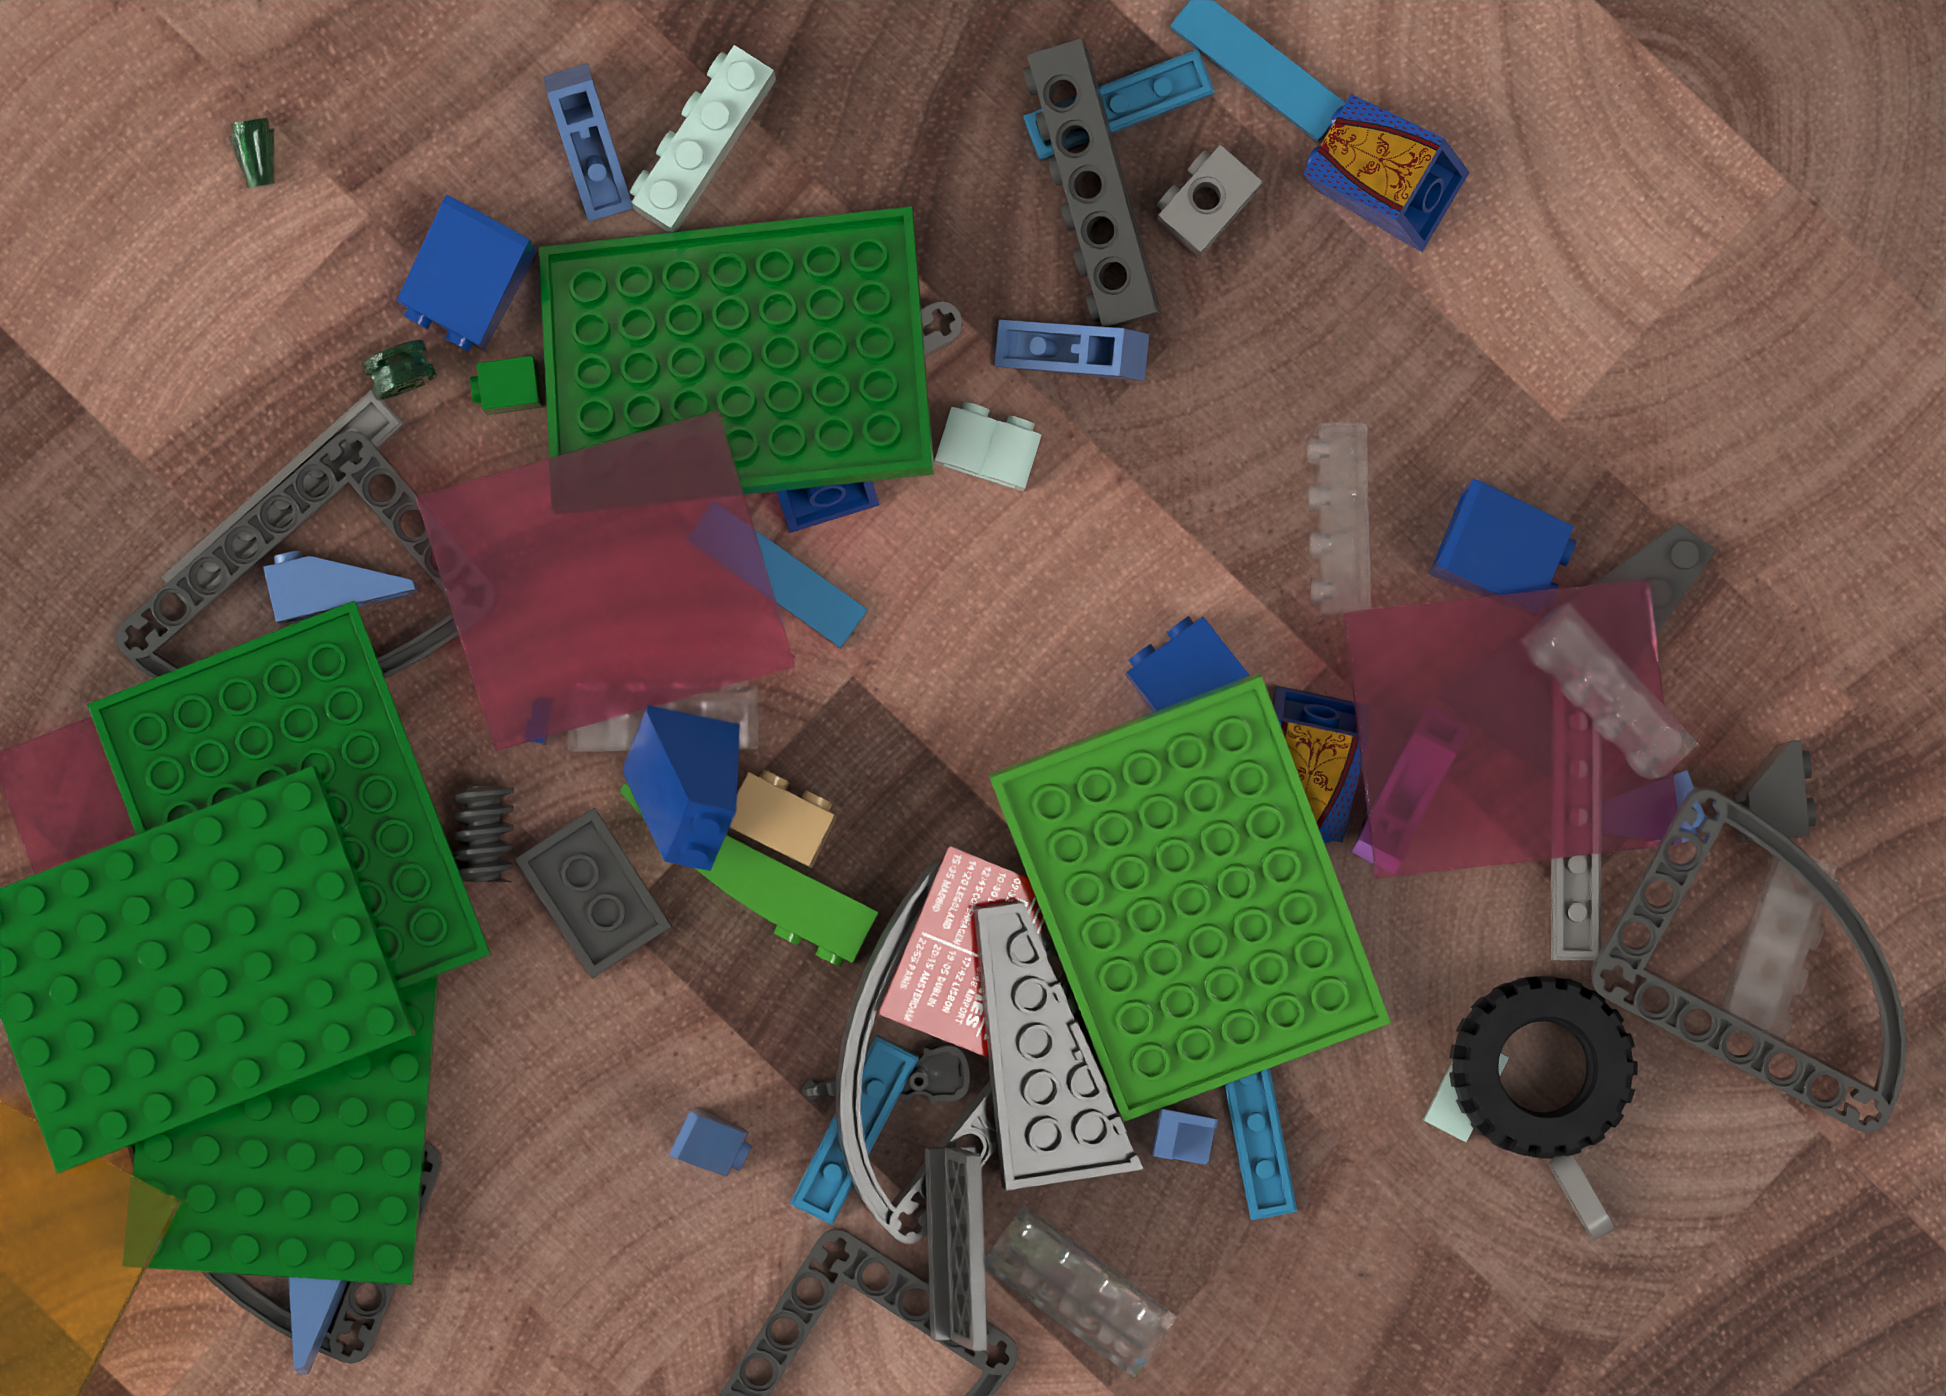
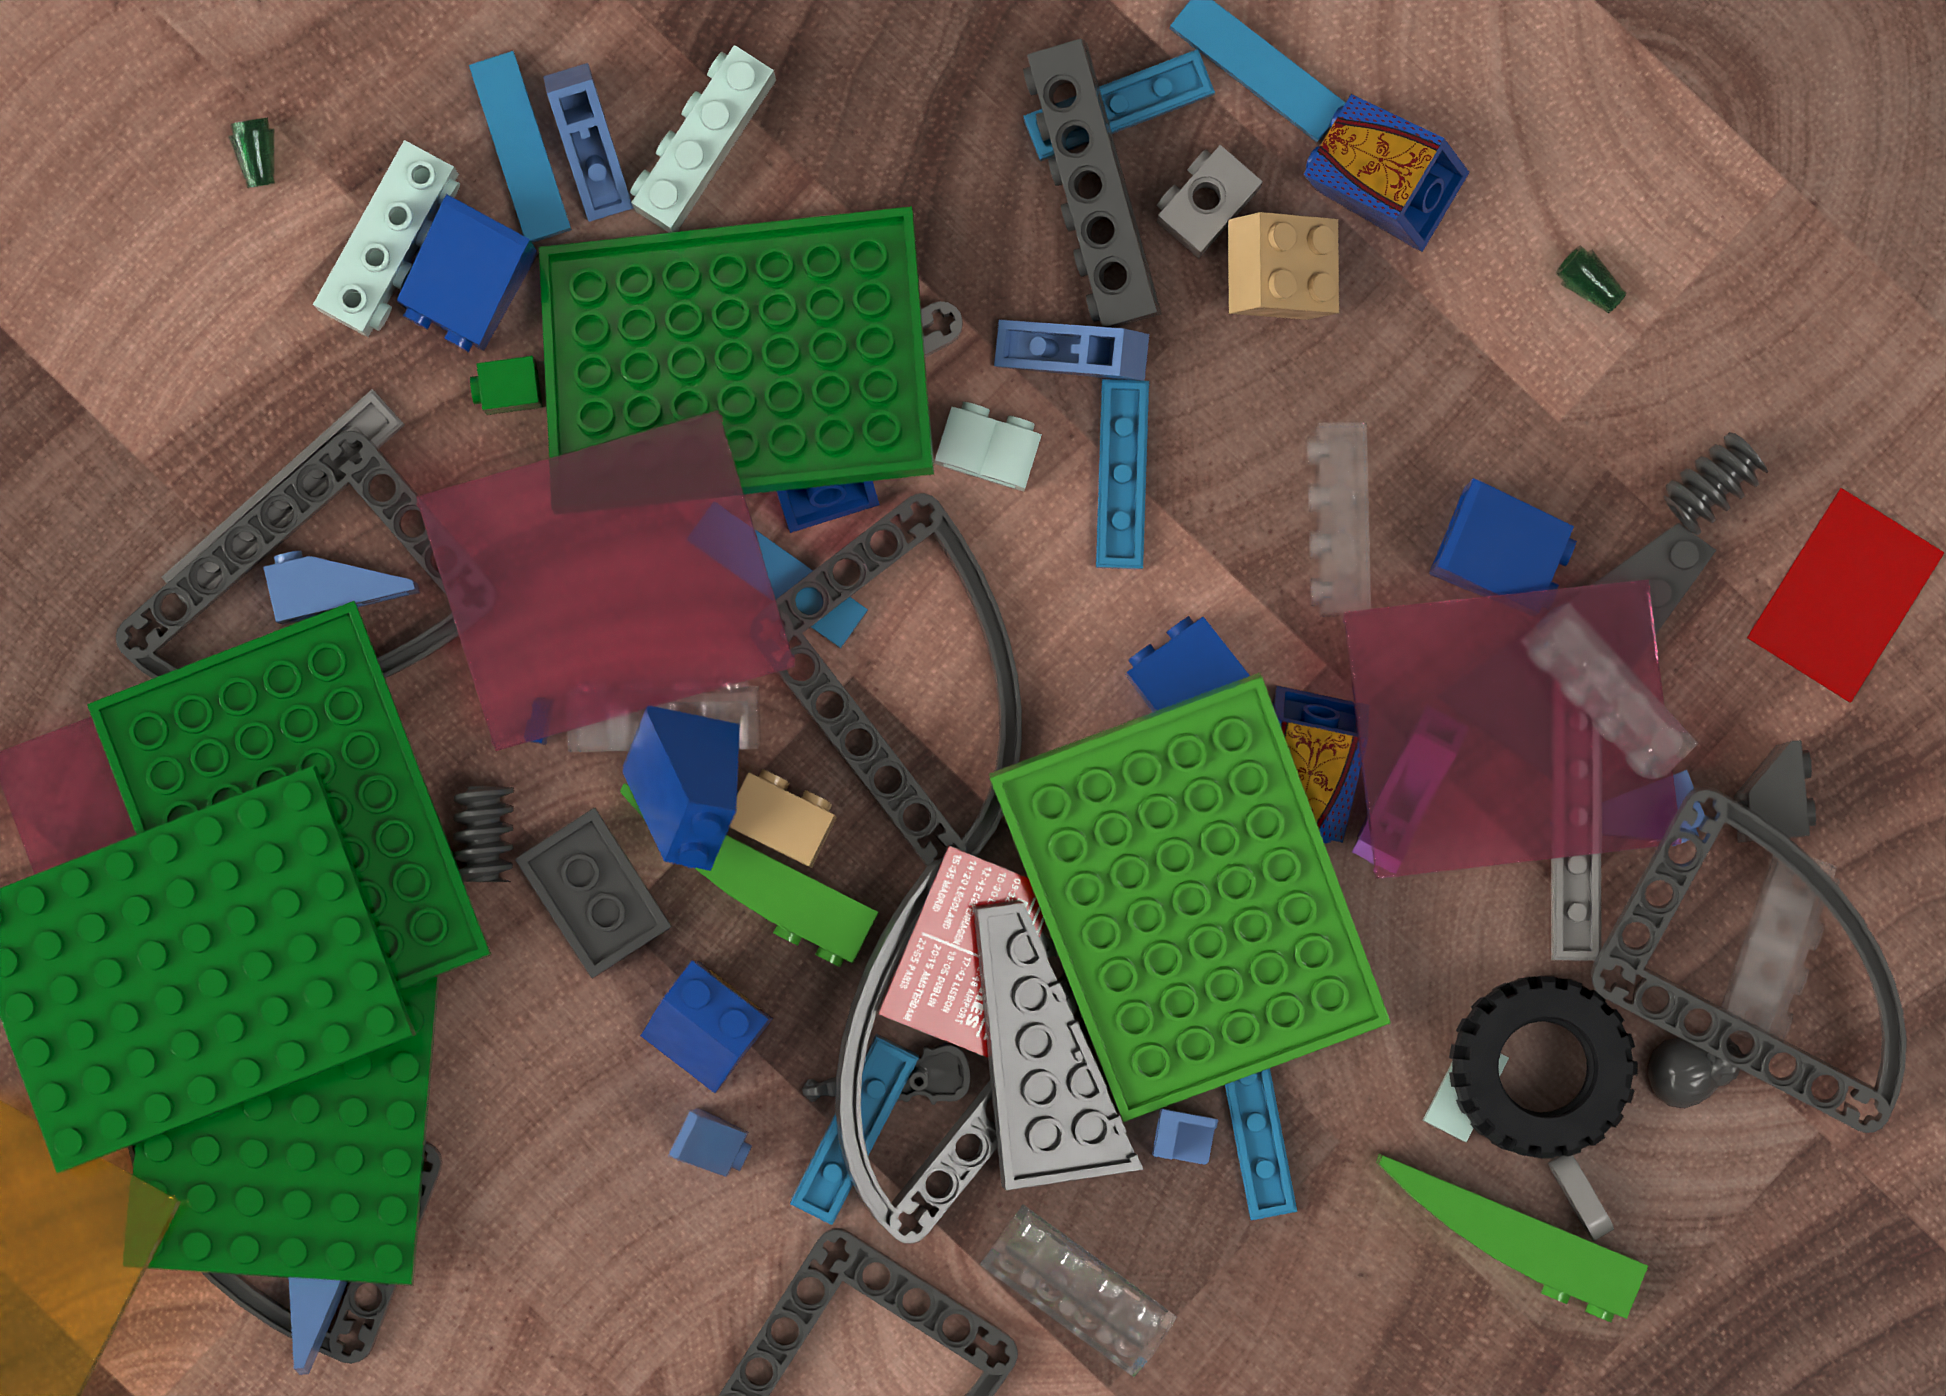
(386, 240): none -> light aqua brick
(399, 369): clear green wheel -> none
(520, 147): none -> dark azure tile
(705, 1025): none -> blue slope
(853, 717): none -> dark grey beam
(956, 1246): dark grey fence -> none
(1122, 474): none -> dark azure tile
(1283, 266): none -> tan brick
(1532, 1247): none -> bright green slope
(1590, 279): none -> clear green cone
(1687, 1074): none -> dark grey hair
(1713, 481): none -> dark grey piece
(1845, 595): none -> red sticker

